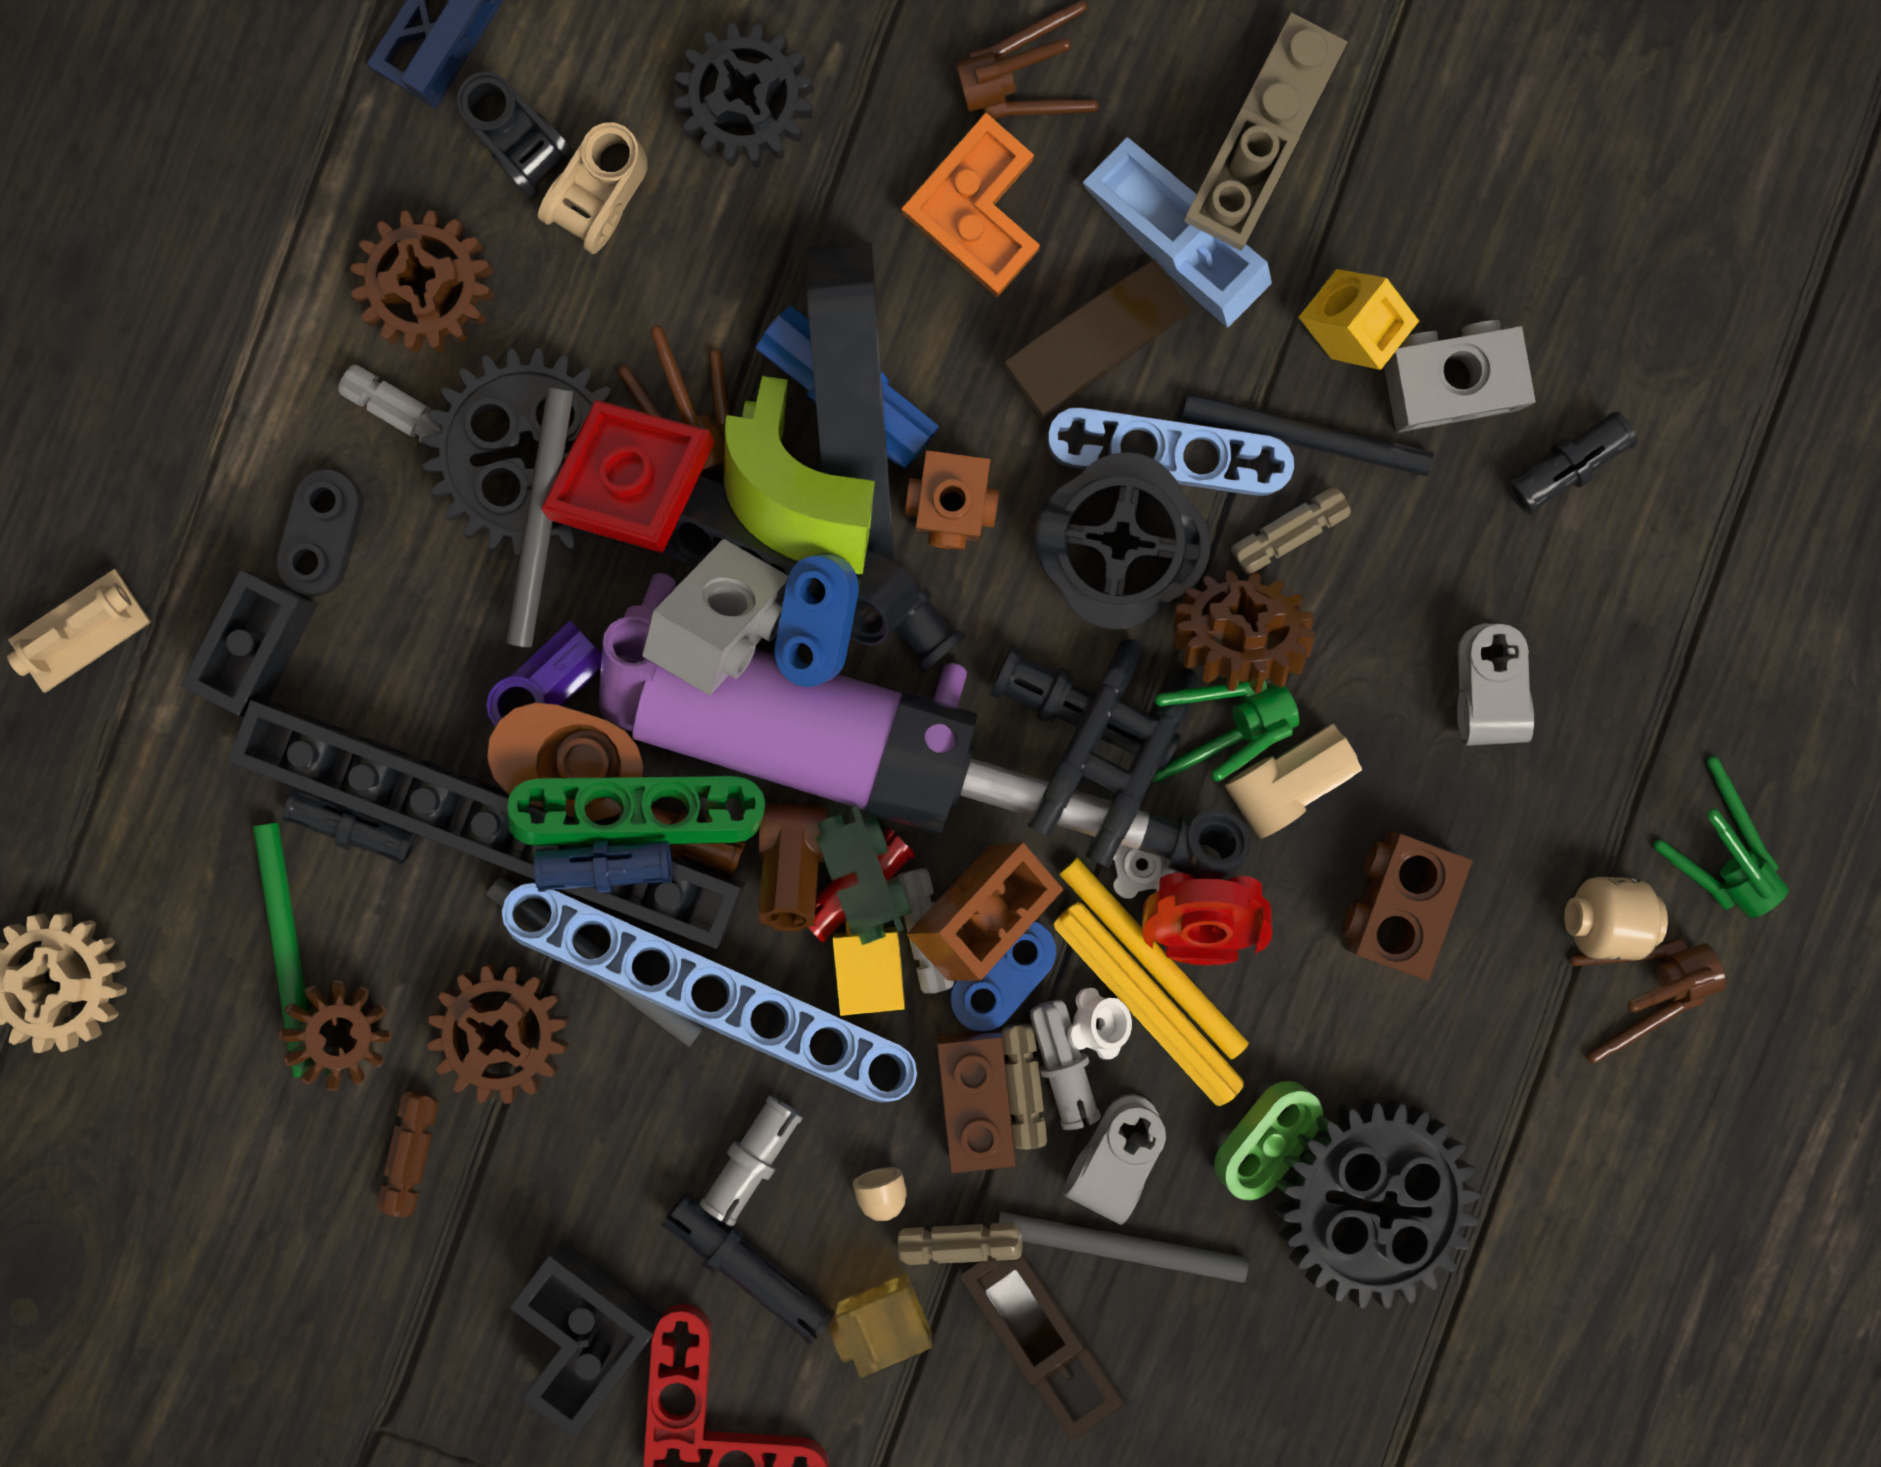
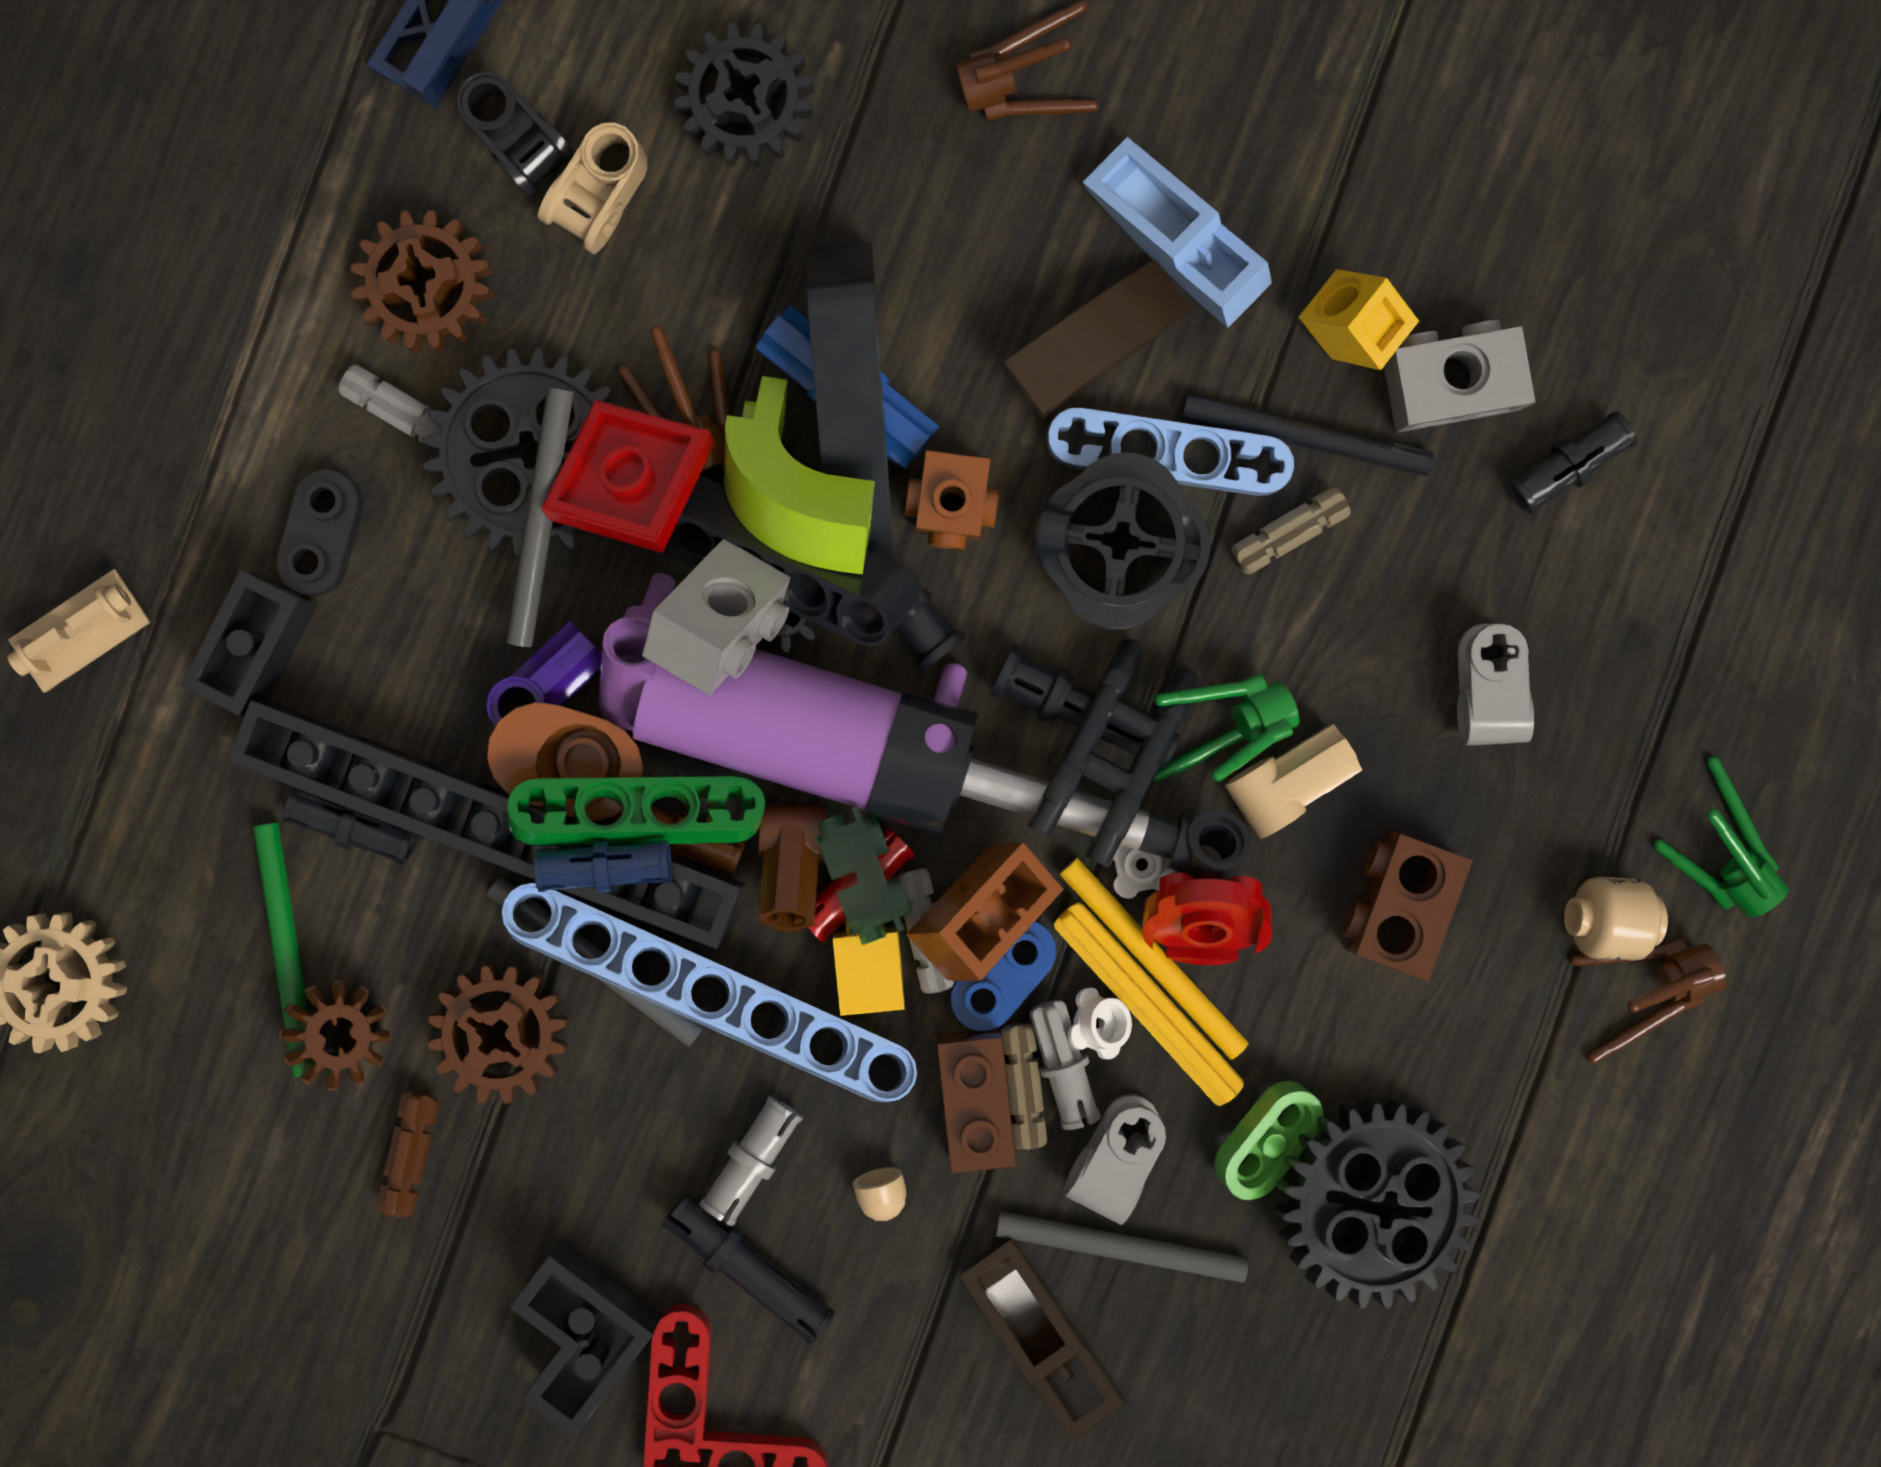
(819, 624): blue plate -> none
(881, 1326): clear yellow brick -> none
(960, 209): orange plate -> none
(960, 1243): dark tan axle -> none
(1243, 631): reddish brown gear -> none
(1265, 132): dark tan slope -> none

